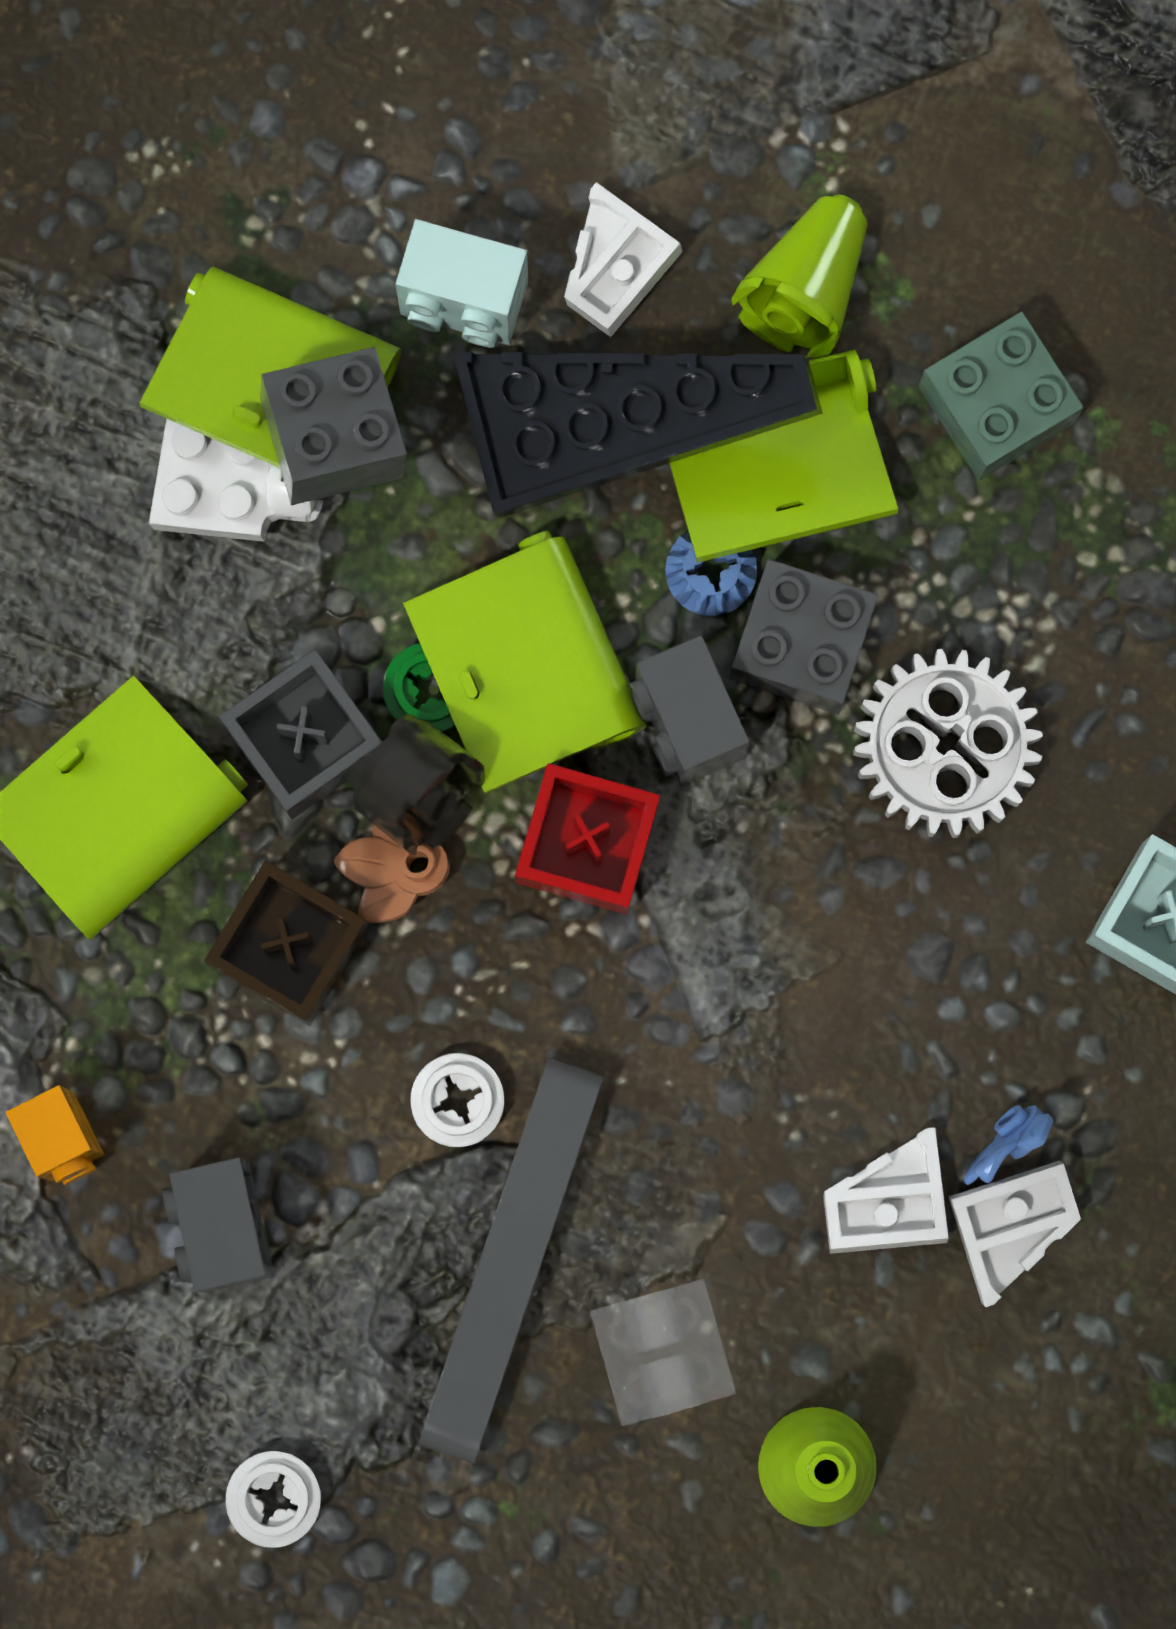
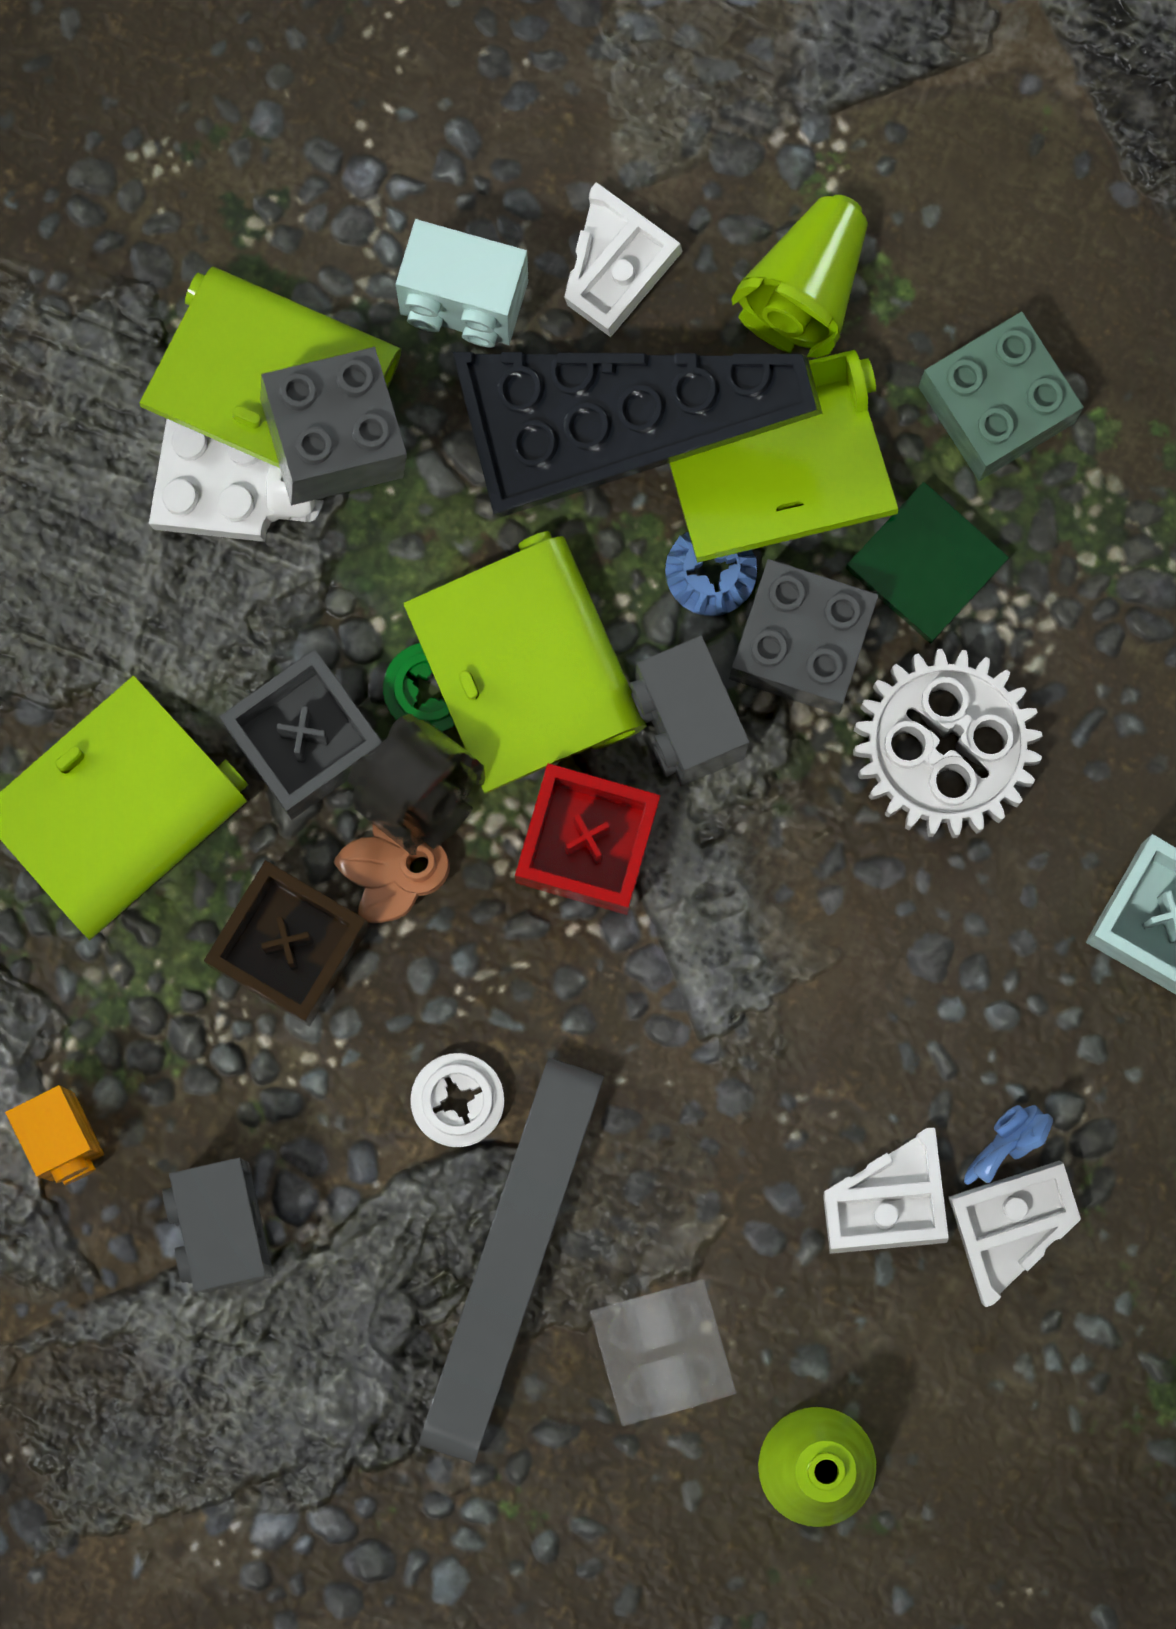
(247, 1510): white gear -> none
(927, 562): none -> dark green tile

